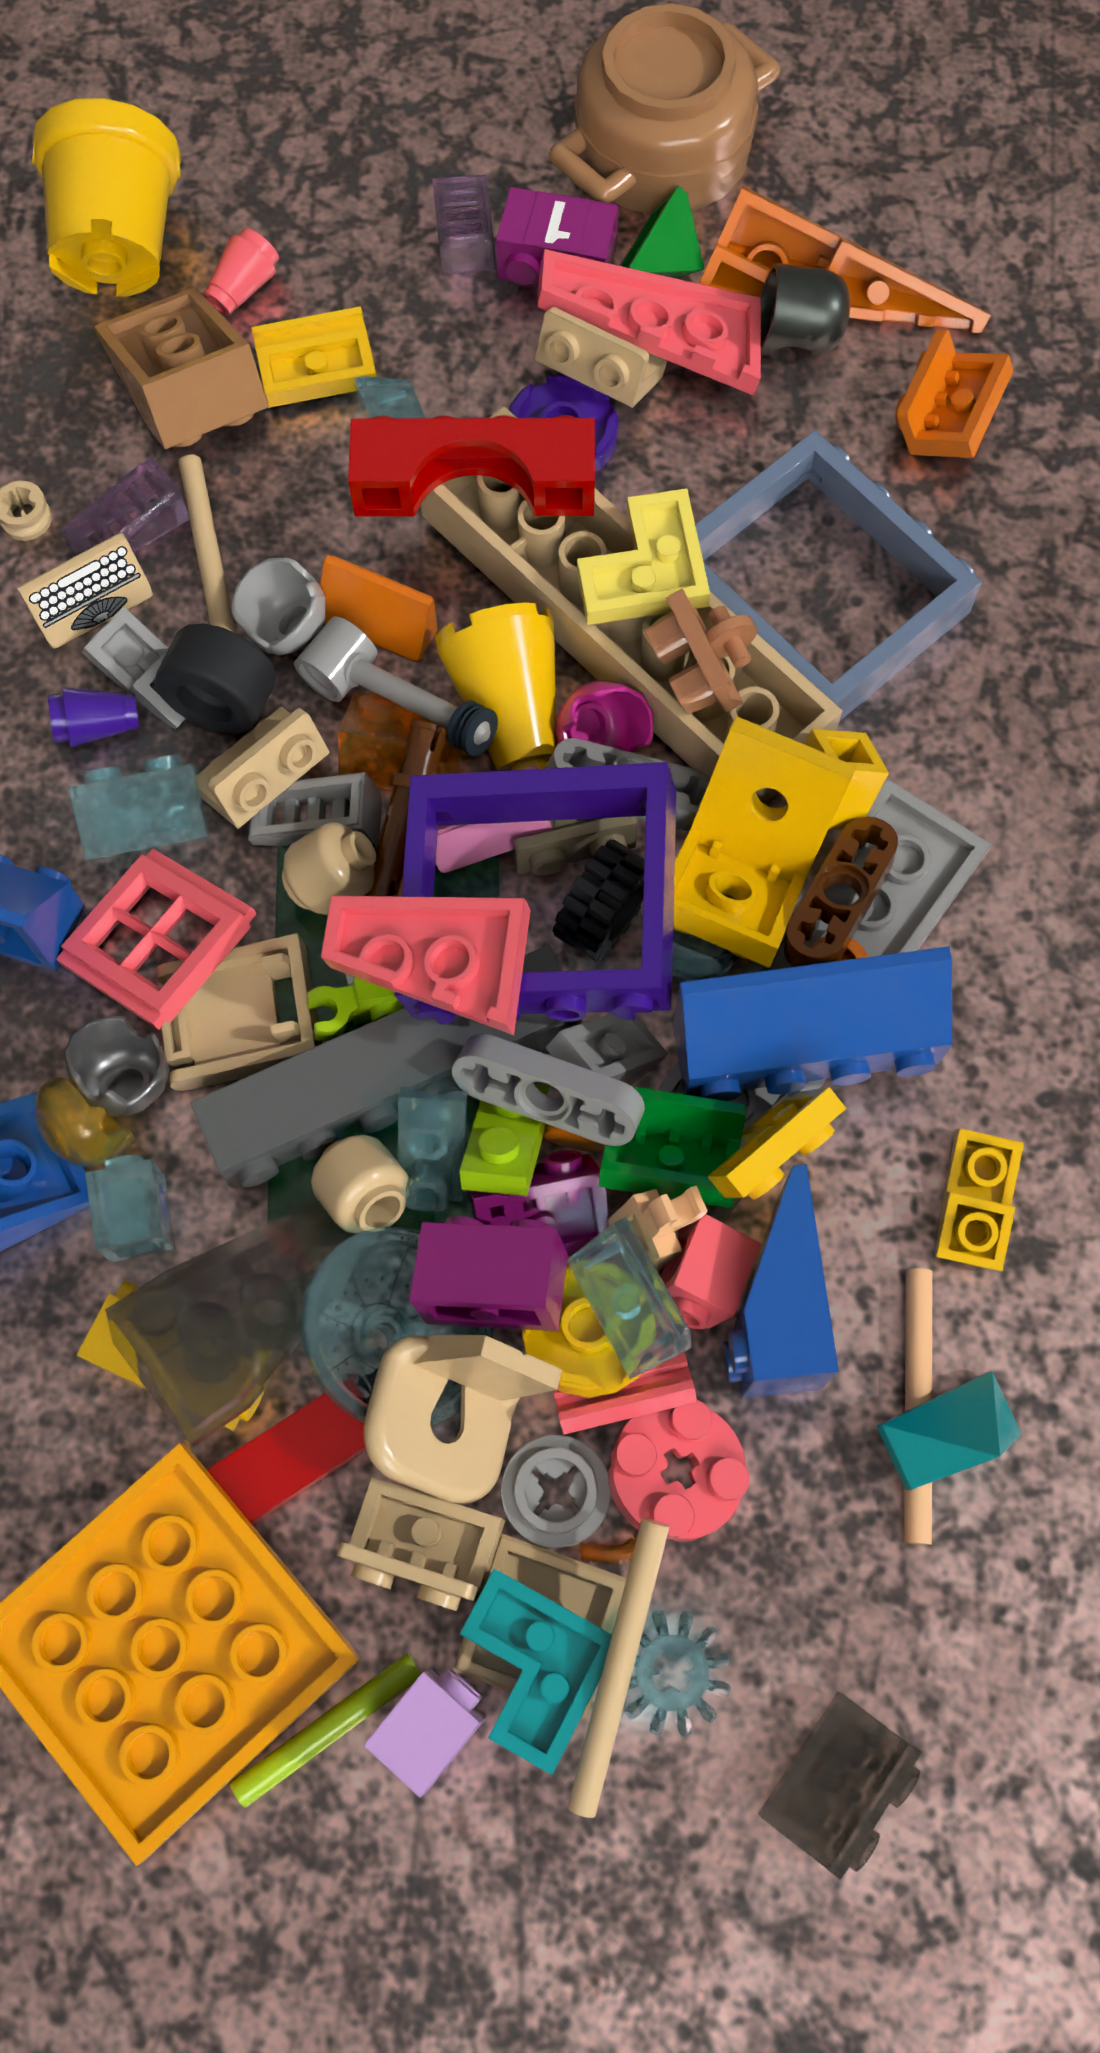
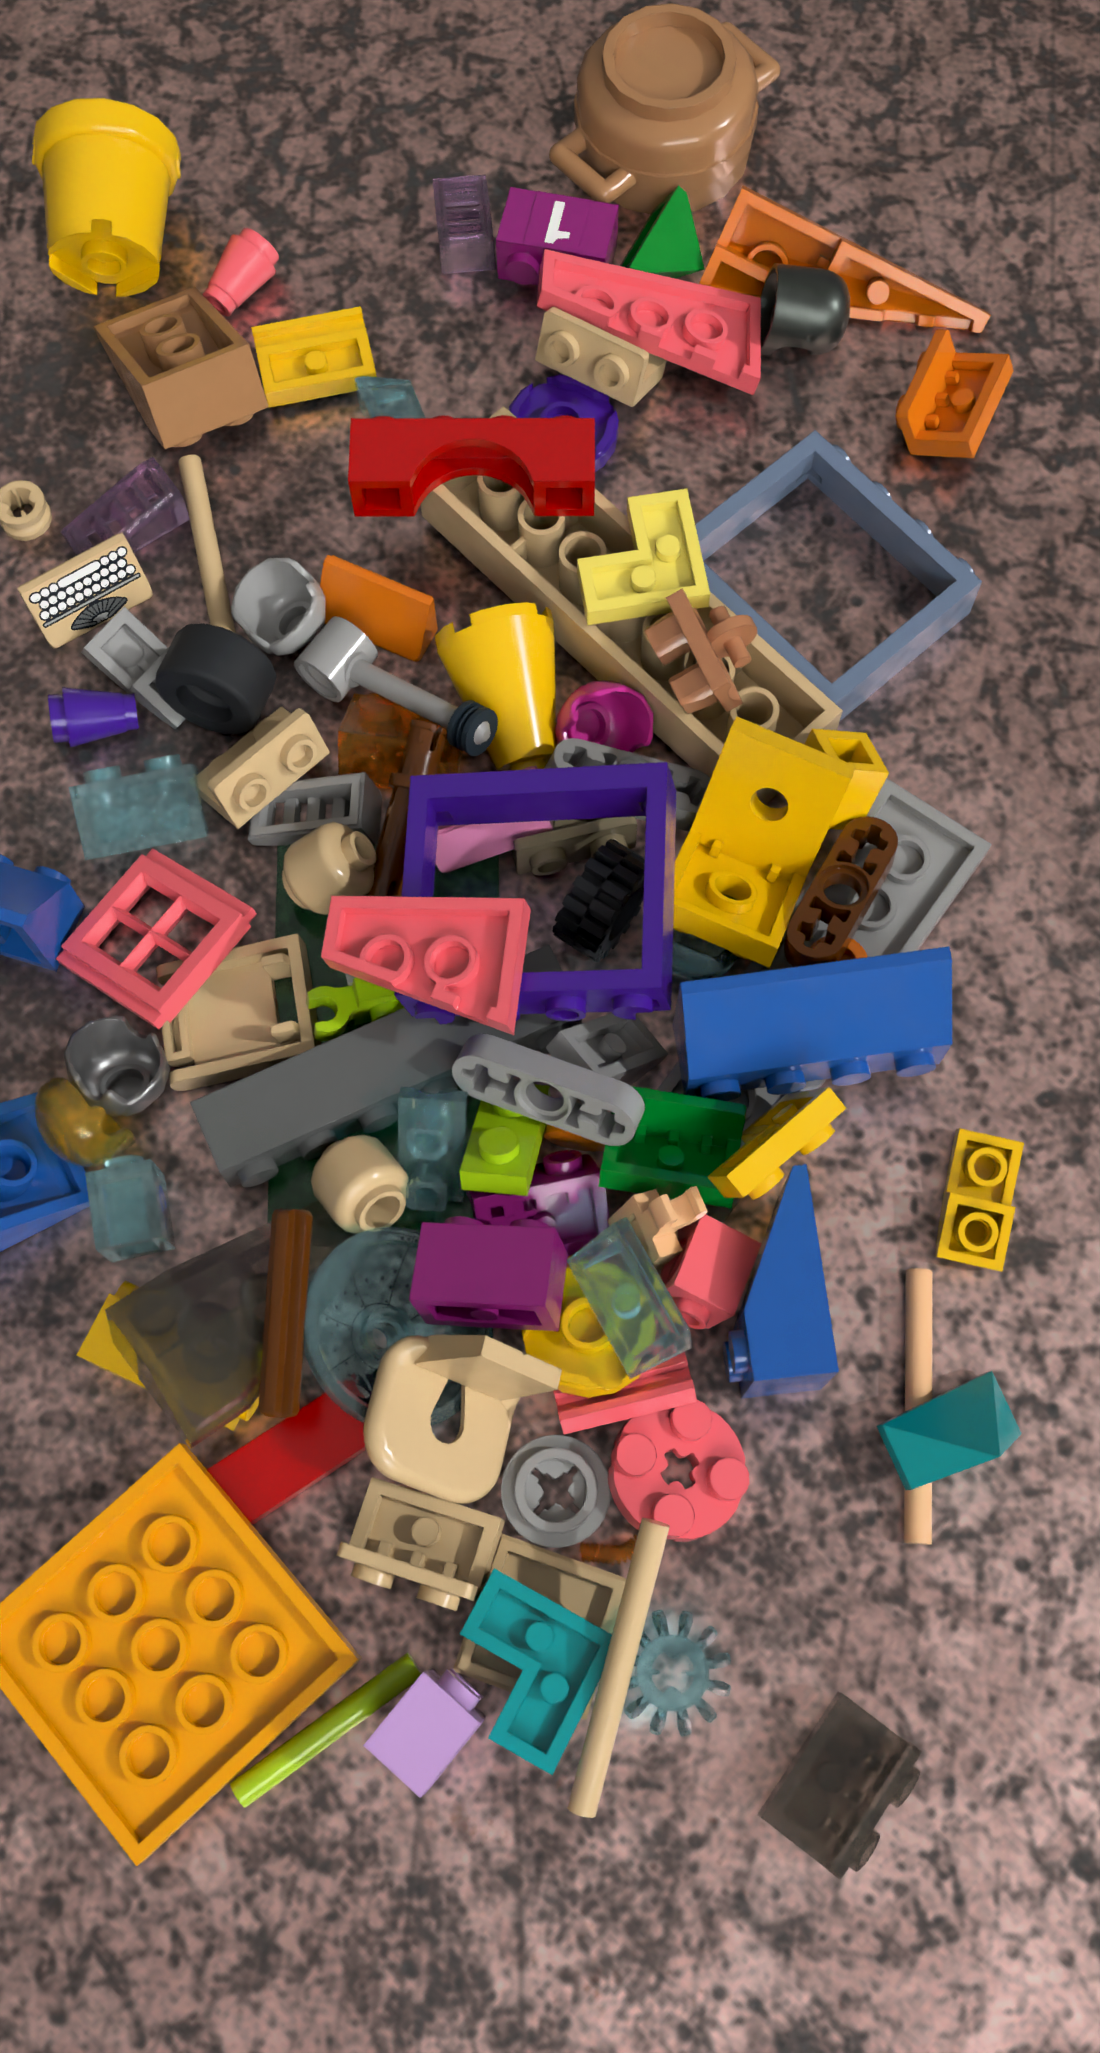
(285, 1313): none -> reddish brown axle

